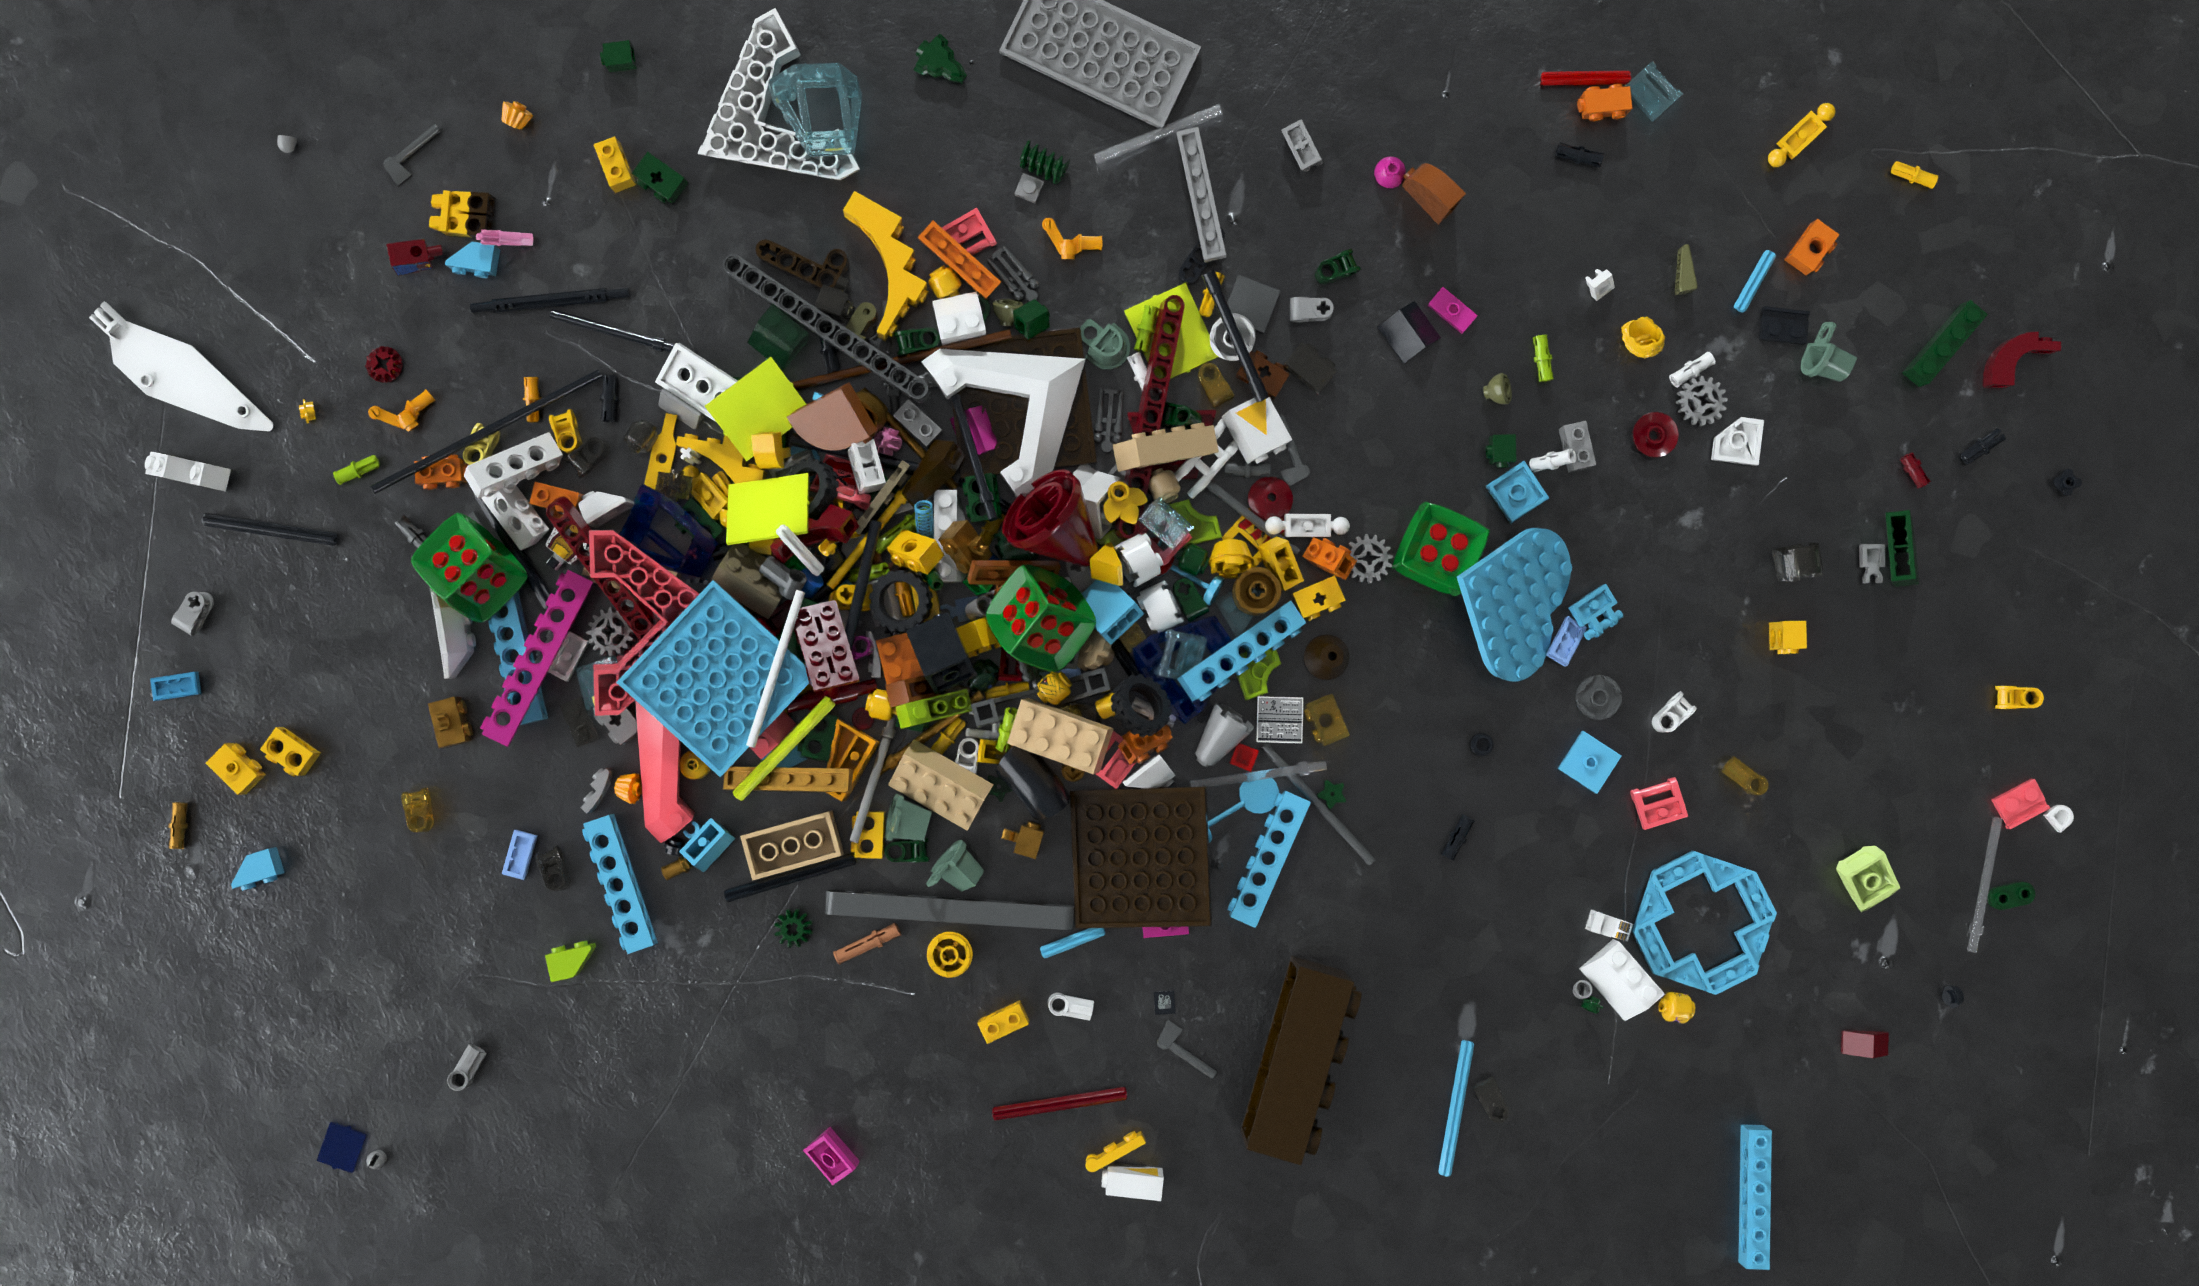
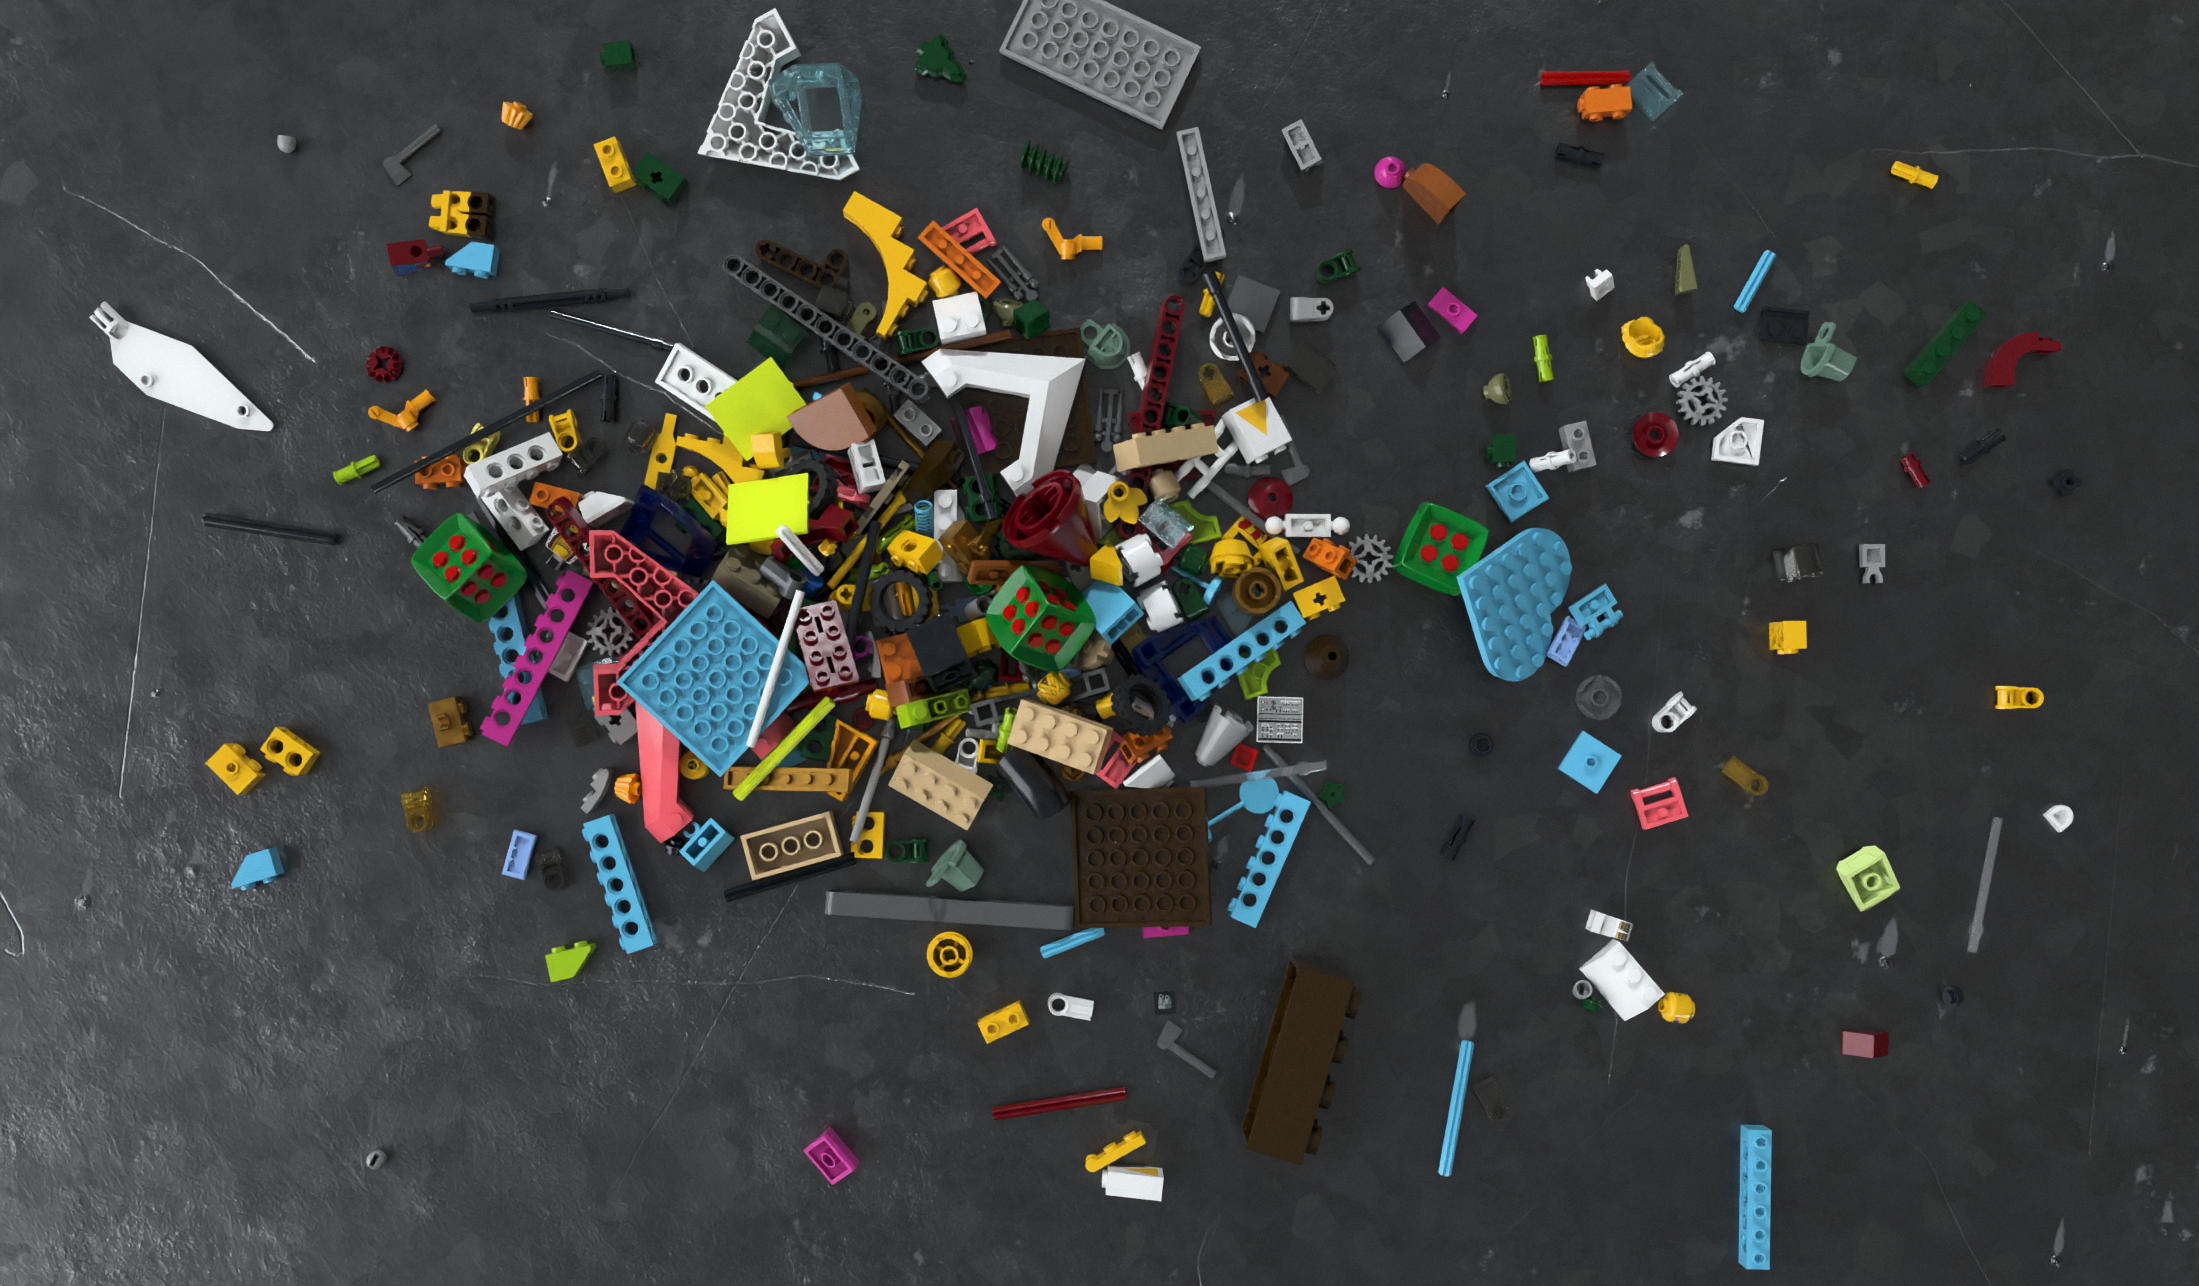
(175, 686): dark azure plate -> none
(178, 825): pearl gold pin -> none
(187, 471): white arch -> none
(191, 613): light grey piece -> none
(307, 411): yellow plate -> none
(341, 1147): clear blue piece -> none
(454, 637): white wedge -> none
(467, 1066): light grey piece -> none
(499, 238): bright pink piece -> none
(676, 406): light grey slope -> none
(676, 868): pearl gold pin -> none
(690, 456): white axle -> none
(785, 927): dark green gear -> none
(867, 943): nougat pin -> none
(888, 441): bright pink gear -> none
(906, 820): sand green container -> none
(1027, 840): pearl gold brick -> none
(1029, 188): light grey plate -> none
(1146, 328): lime pin -> none
(1158, 134): clear piece -> none
(1188, 656): clear light blue plate -> none
(1193, 341): neon yellow piece -> none
(1336, 730): clear yellow brick -> none
(1688, 969): medium azure plate -> none
(1801, 135): yellow plate -> none
(1802, 257): orange brick -> none
(1902, 548): dark green brick -> none
(2012, 895): dark green plate -> none
(2020, 803): coral plate -> none

